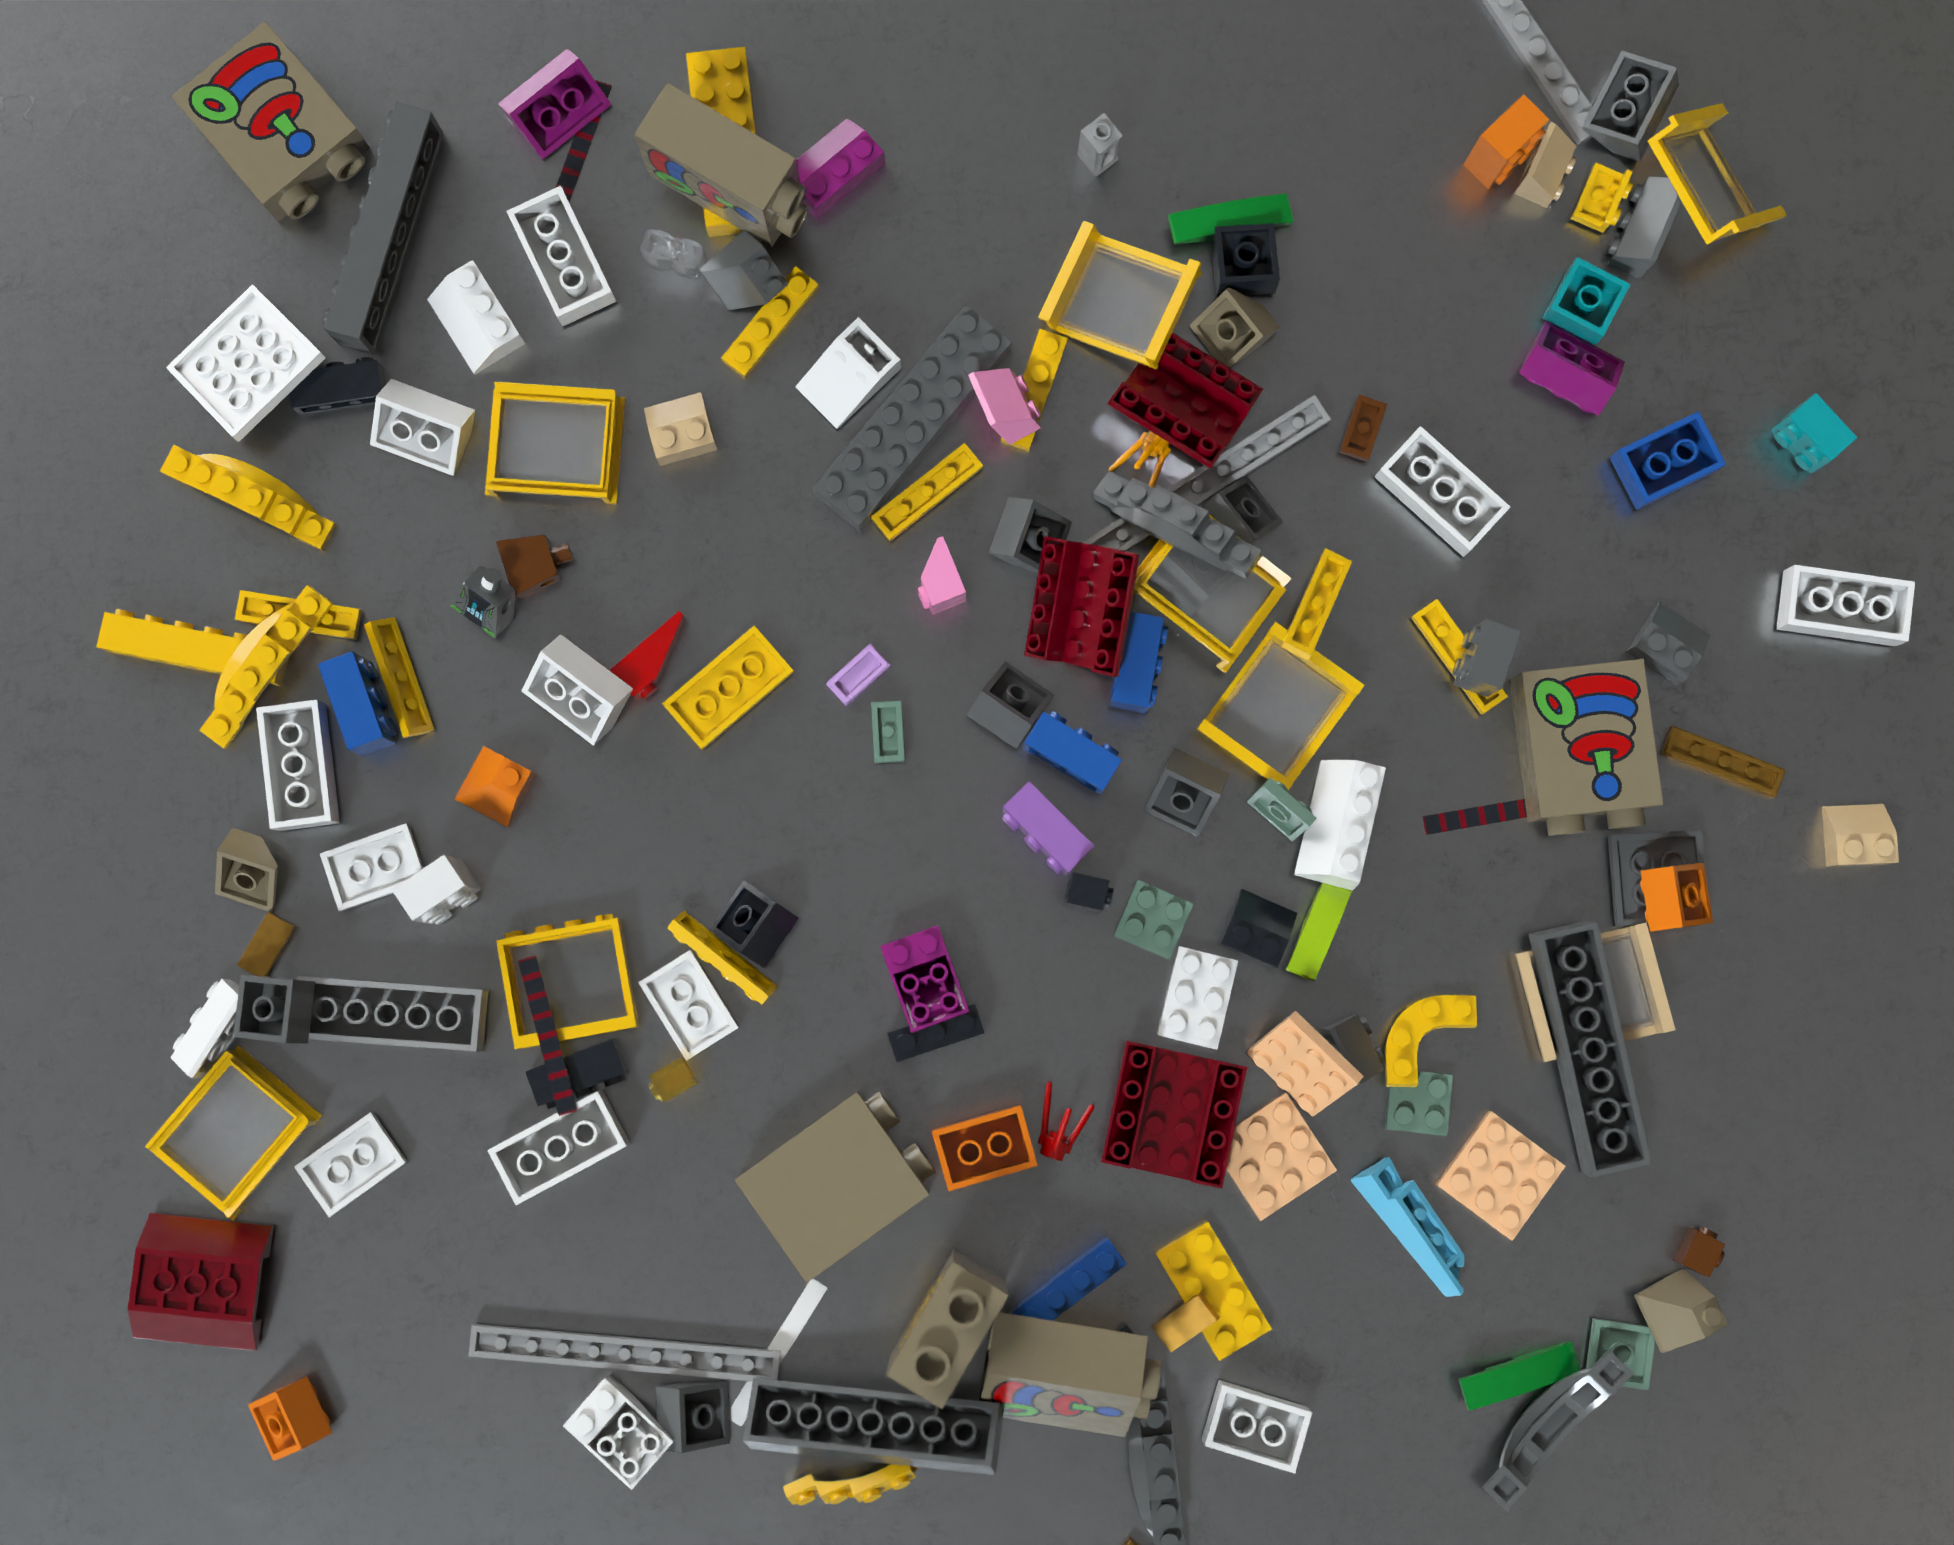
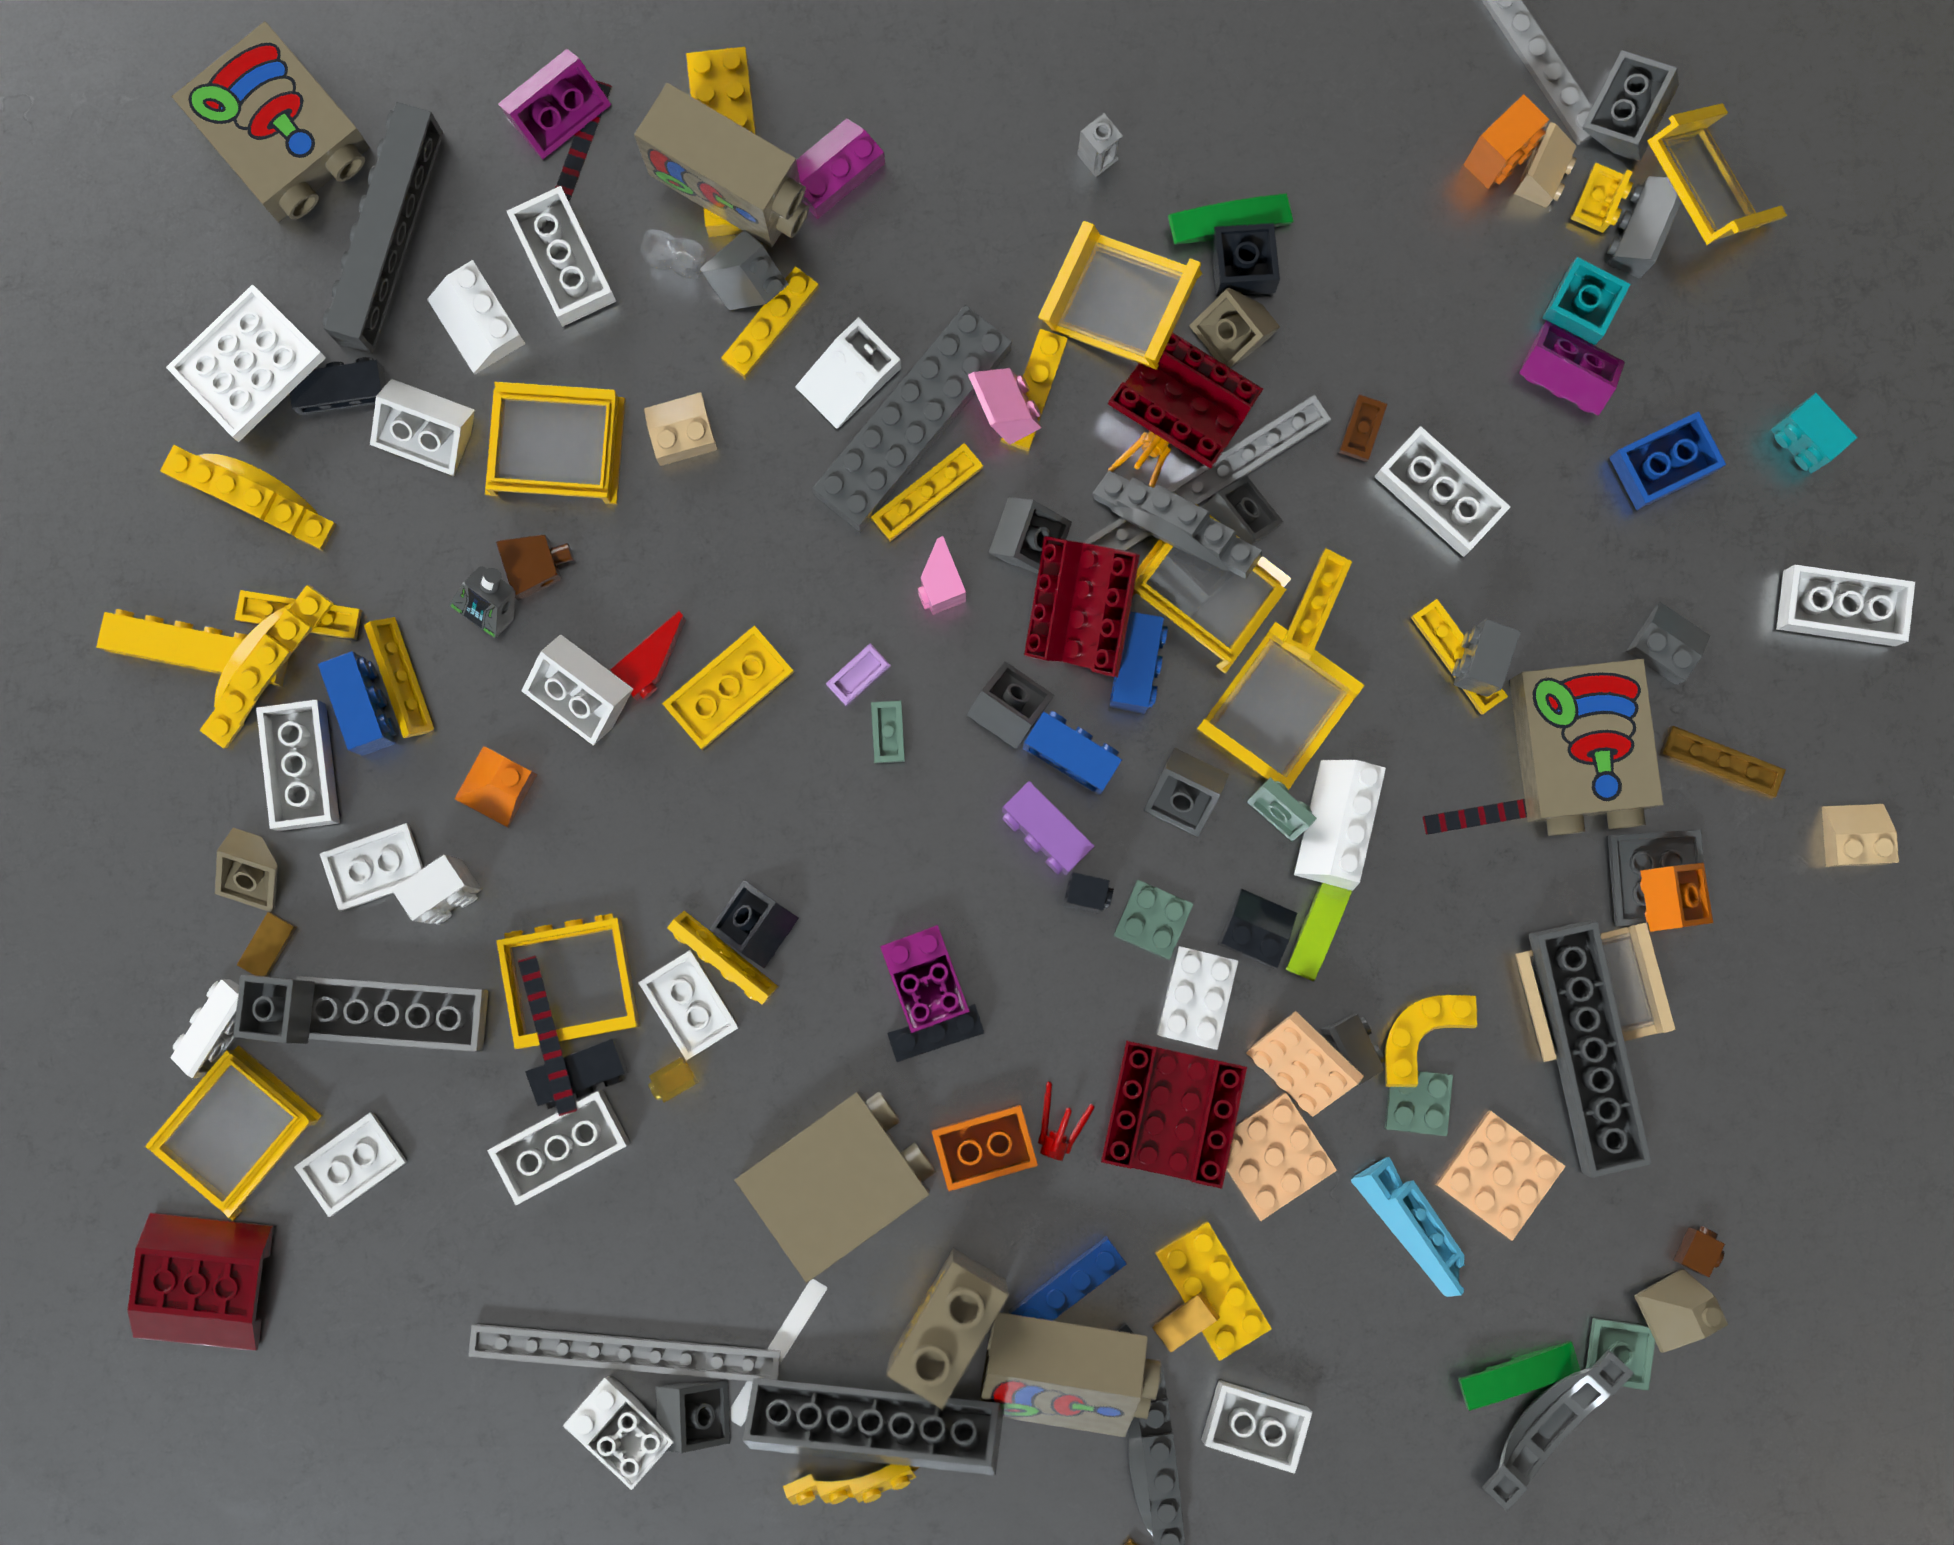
(290, 1418): orange slope -> none

